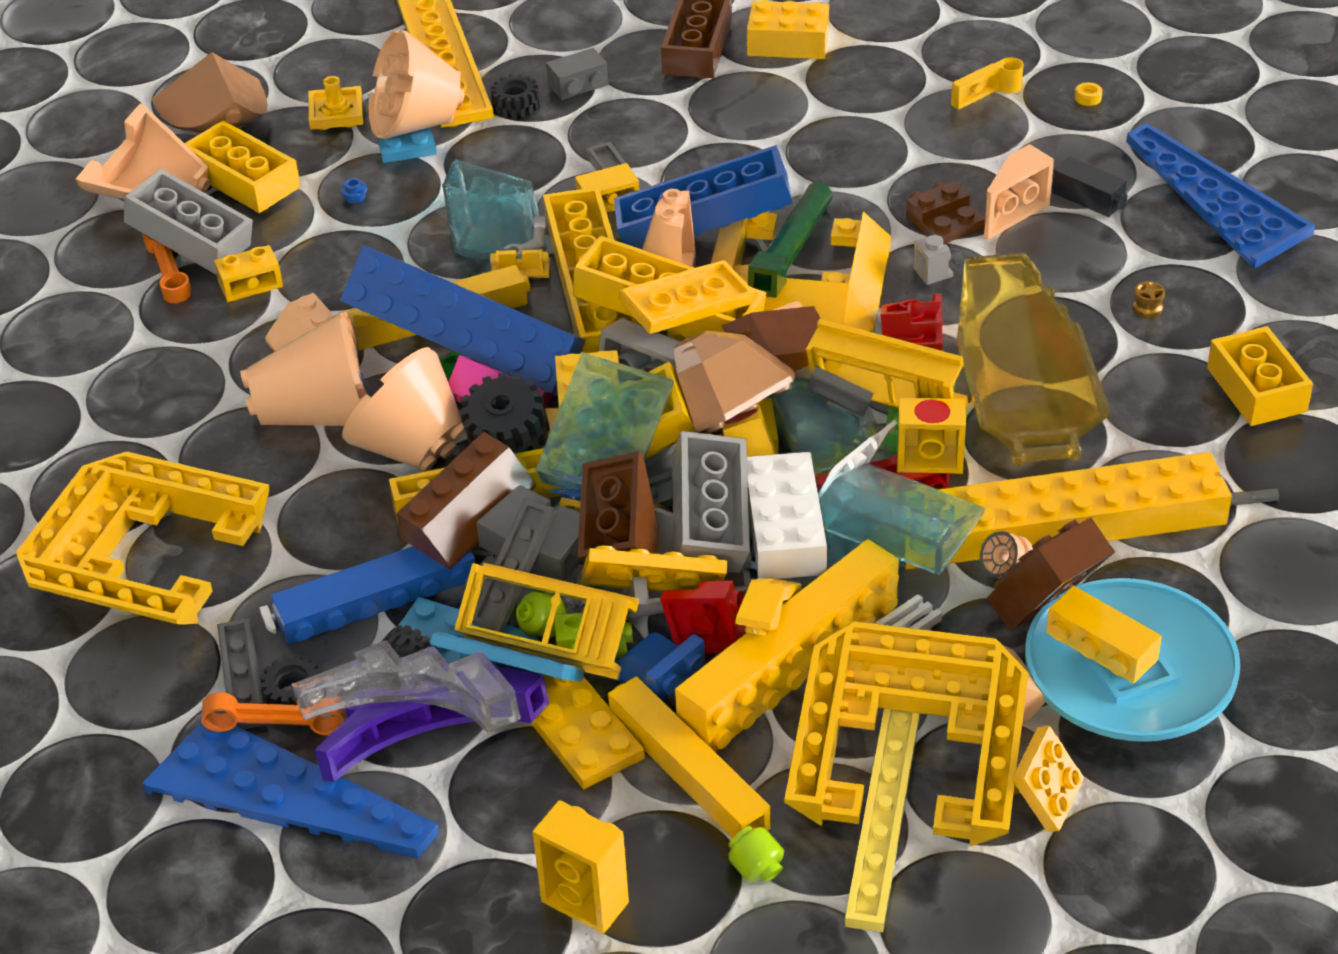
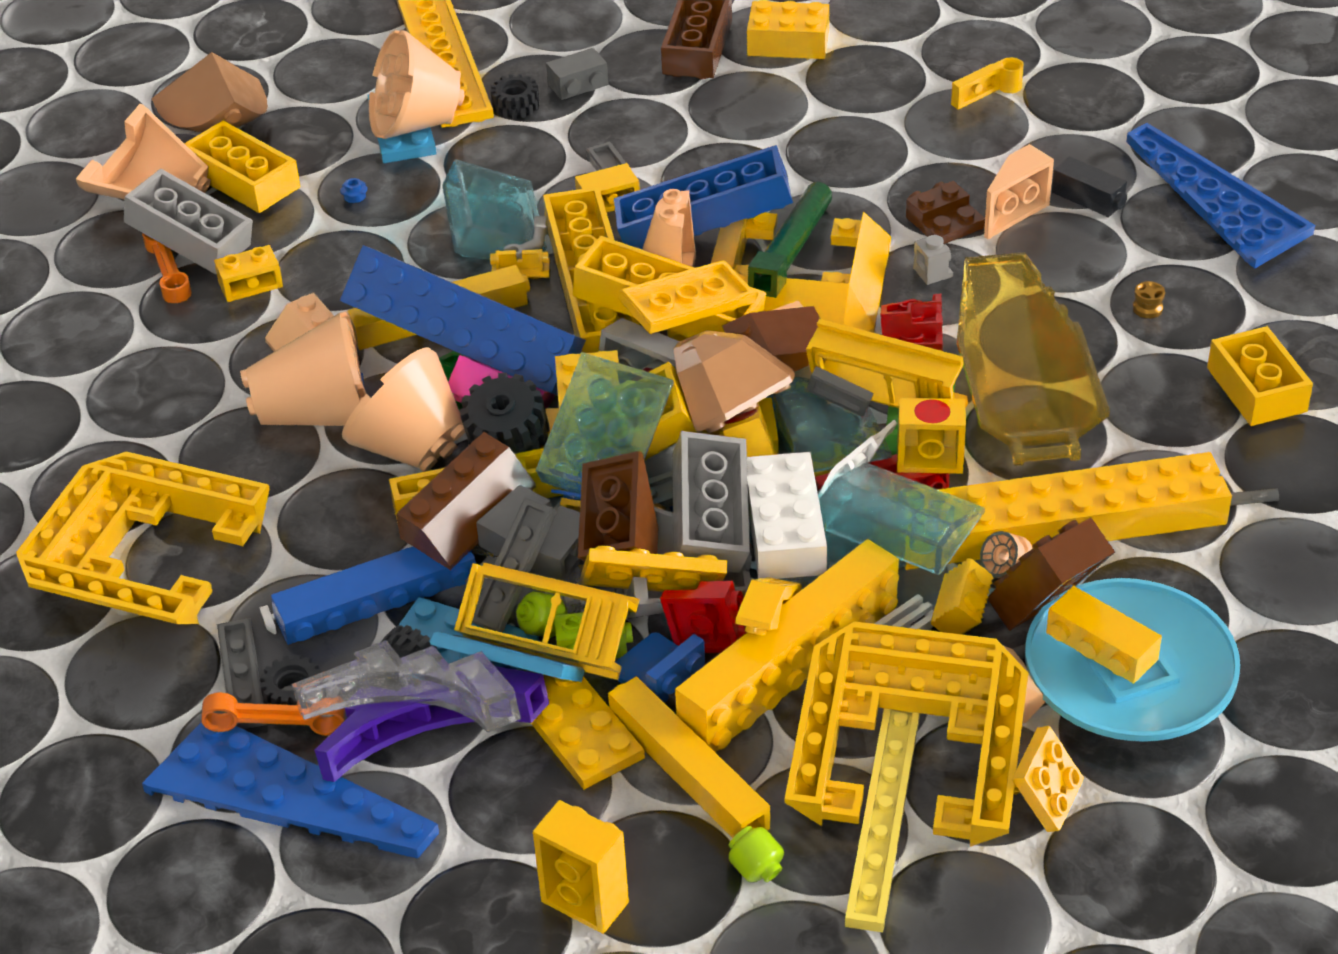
(335, 105): yellow plate -> none
(962, 598): none -> yellow brick
(1088, 94): yellow tile -> none

